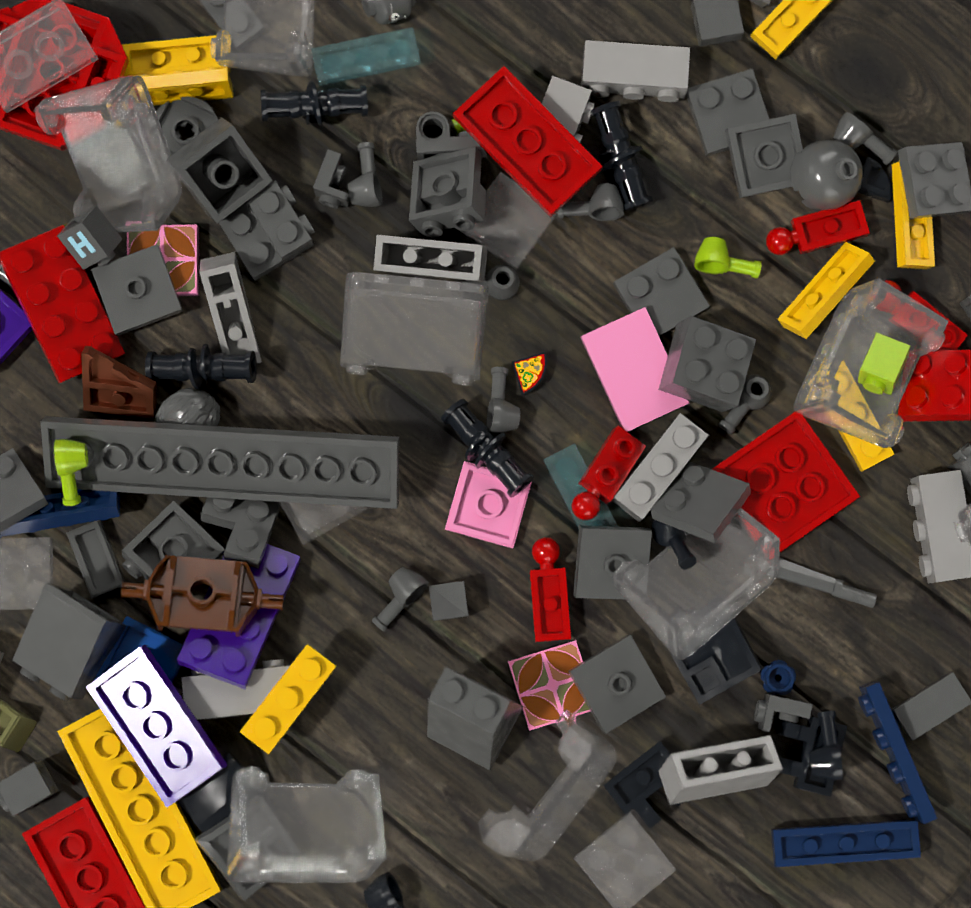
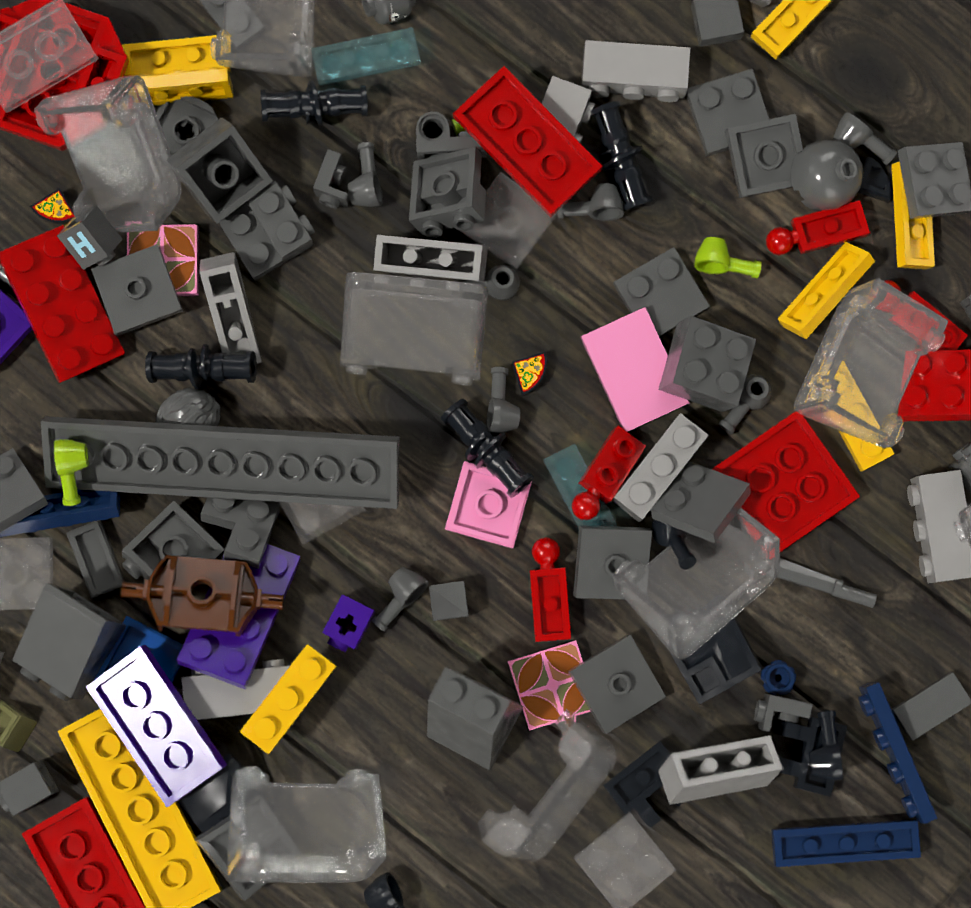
(54, 208): none -> tile
(115, 387): copper wing -> none
(362, 619): none -> dark purple brick
(883, 364): lime brick -> none

